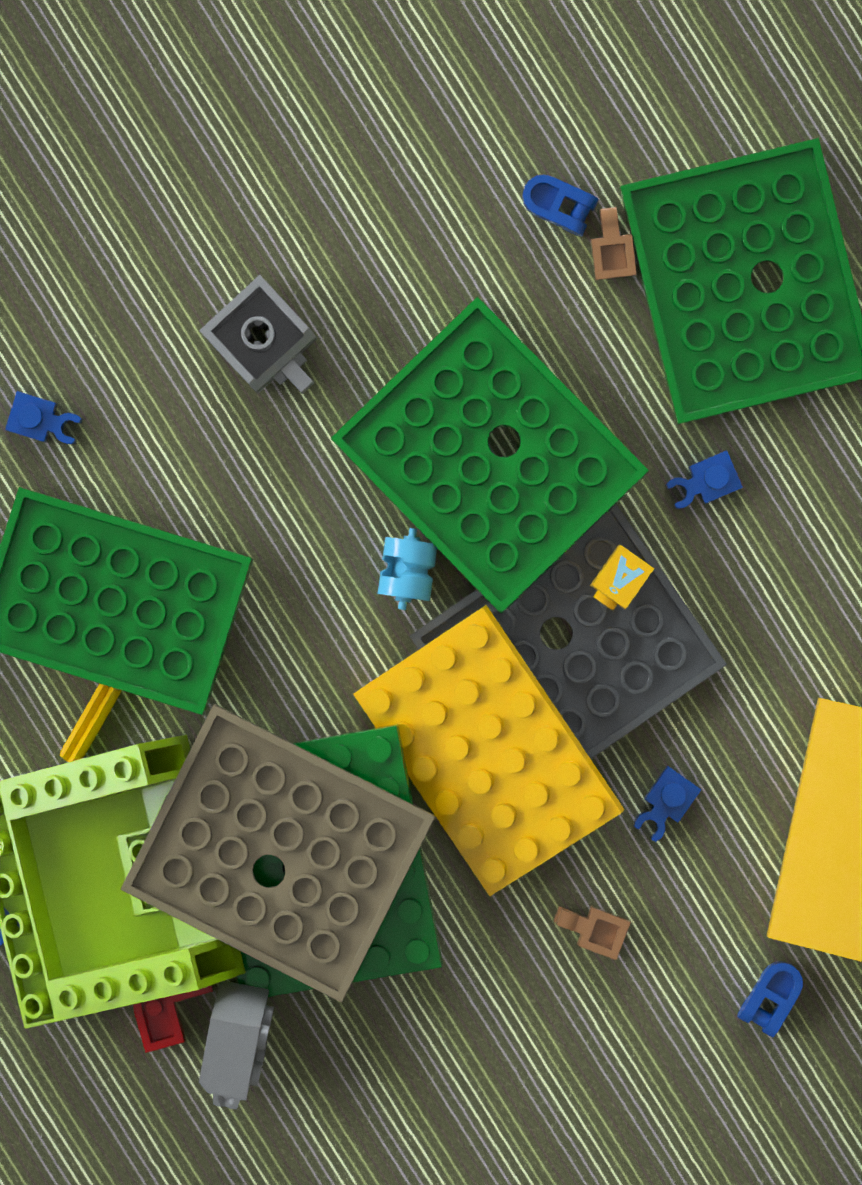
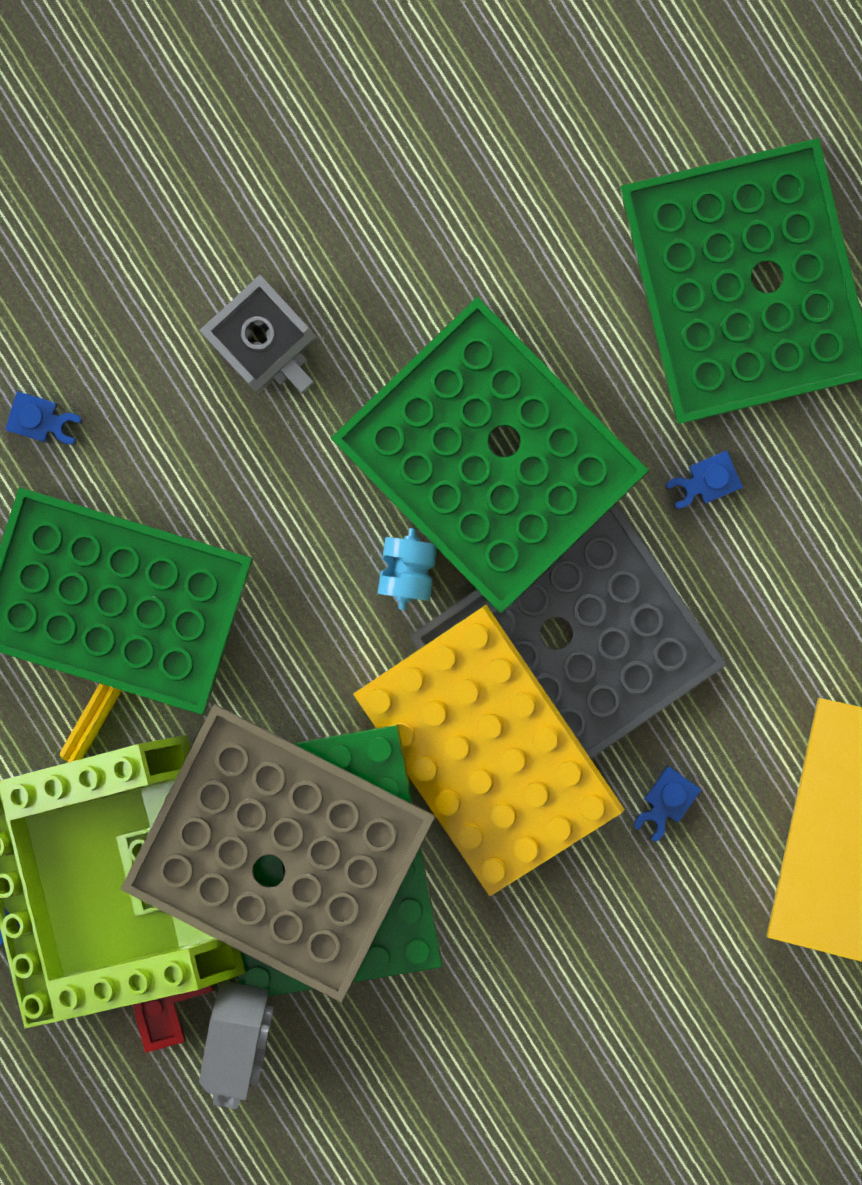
(545, 195): blue plate -> none
(598, 931): medium nougat plate -> none
(613, 253): medium nougat plate -> none
(620, 578): yellow brick -> none
(782, 985): blue plate -> none

